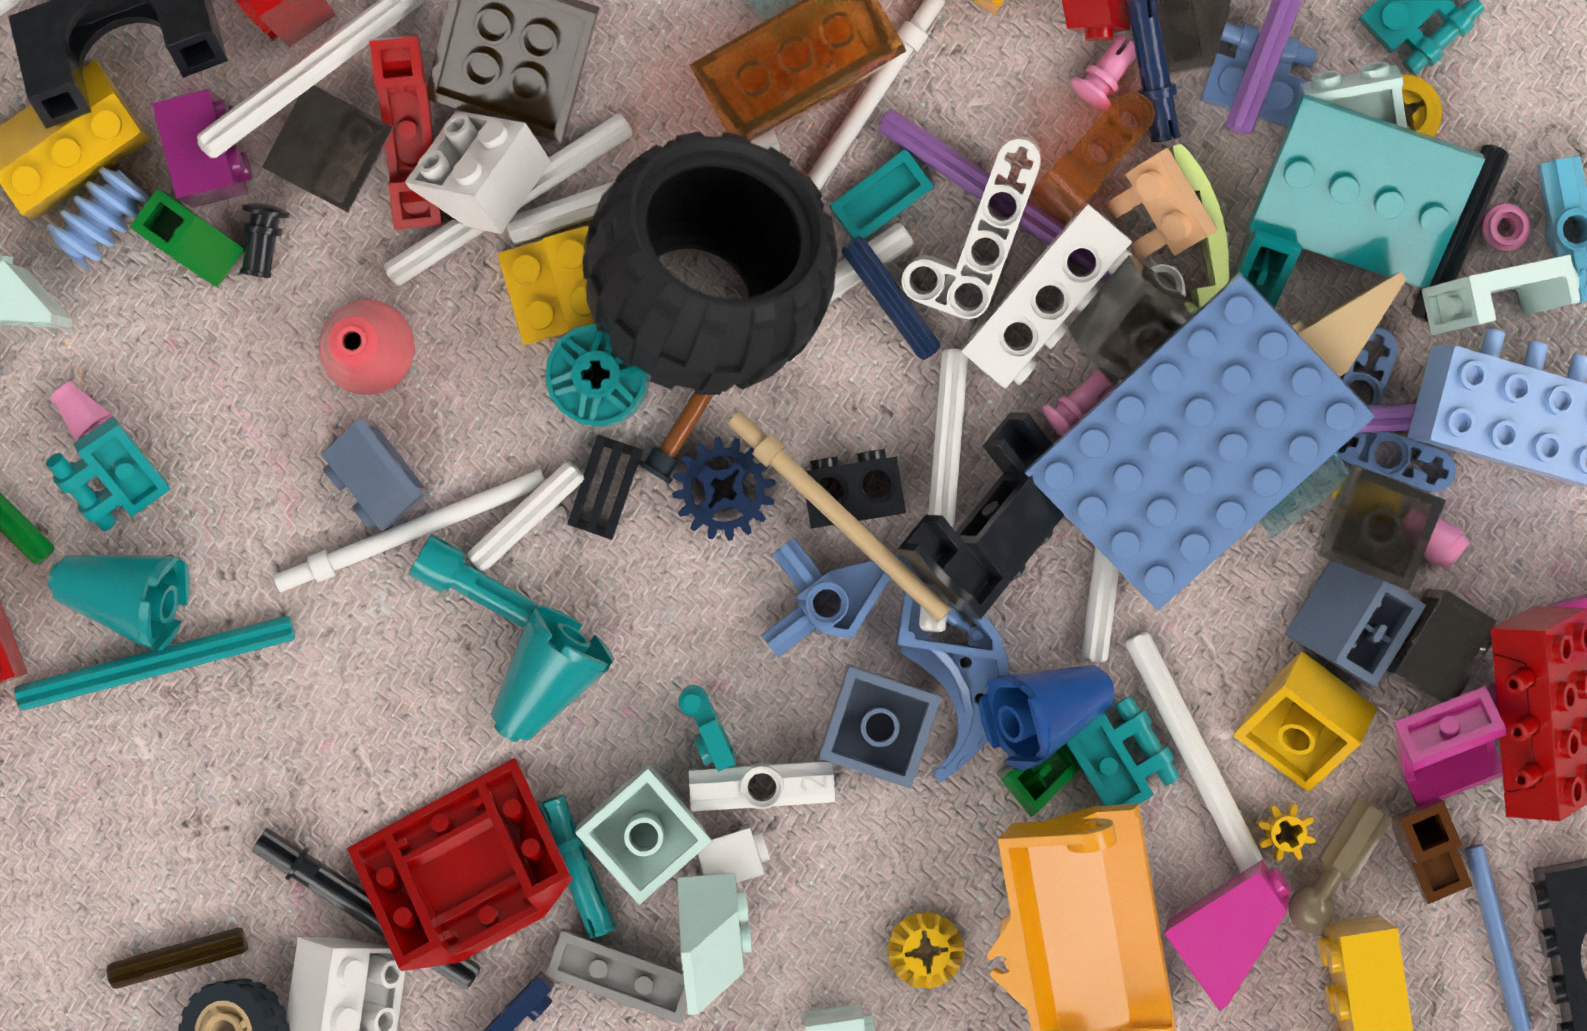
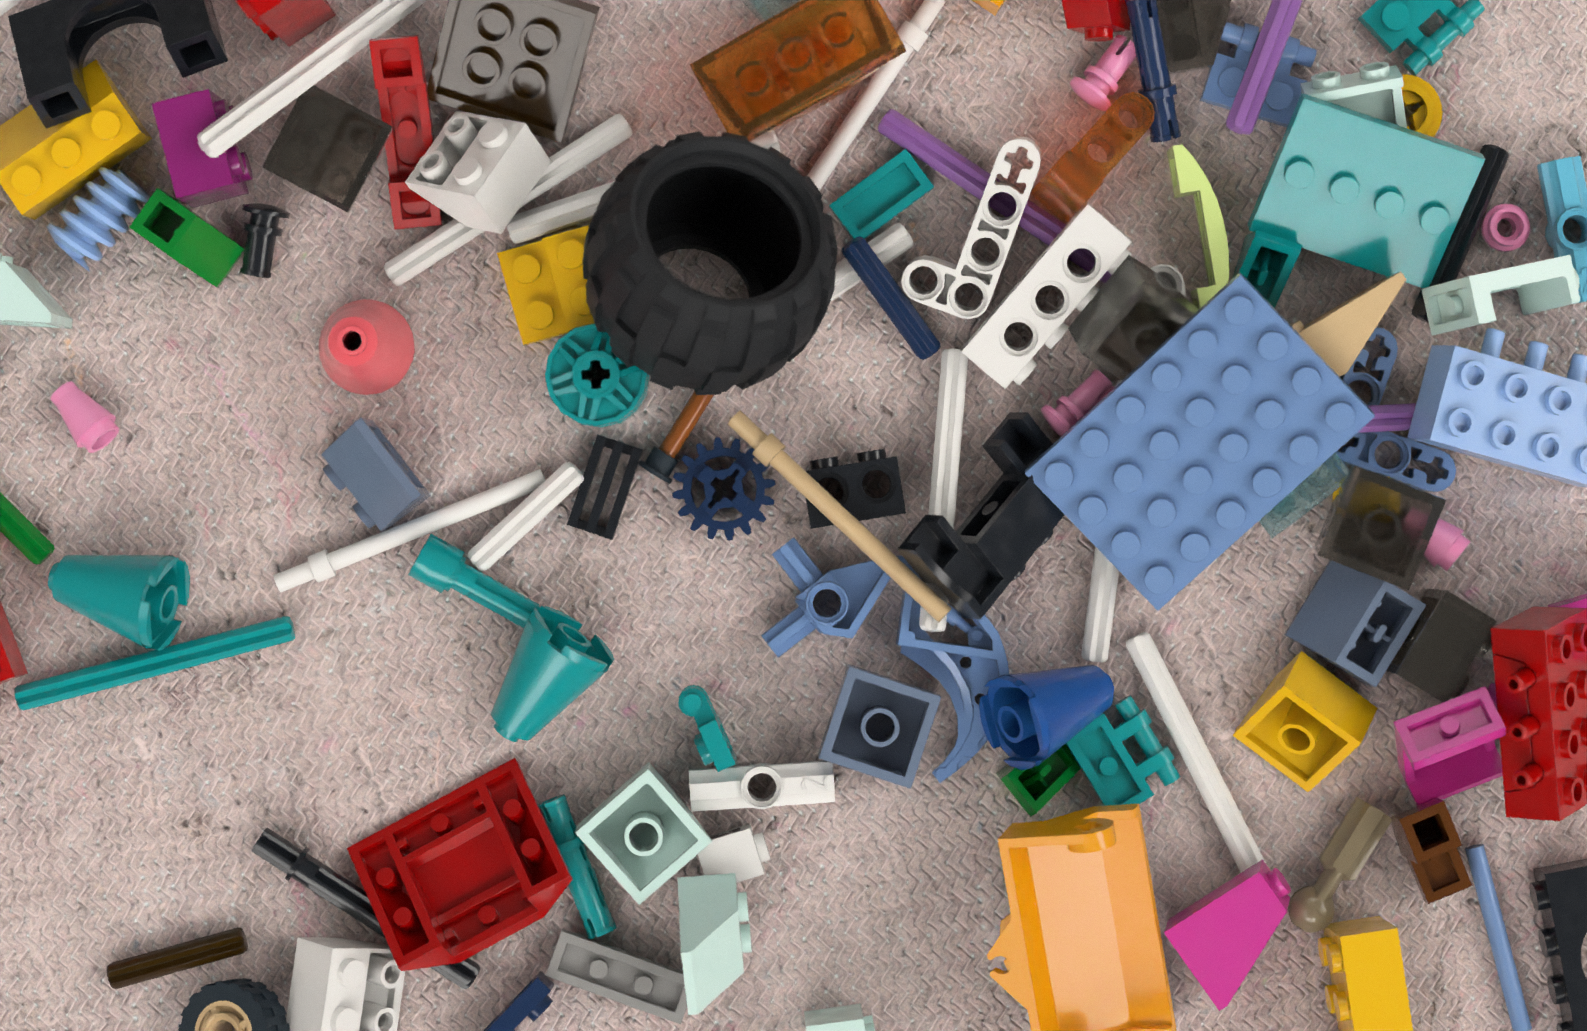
(121, 467): teal plate -> none
(907, 937): yellow gear -> none
(1170, 203): light nougat plate -> none
(1298, 834): yellow gear -> none

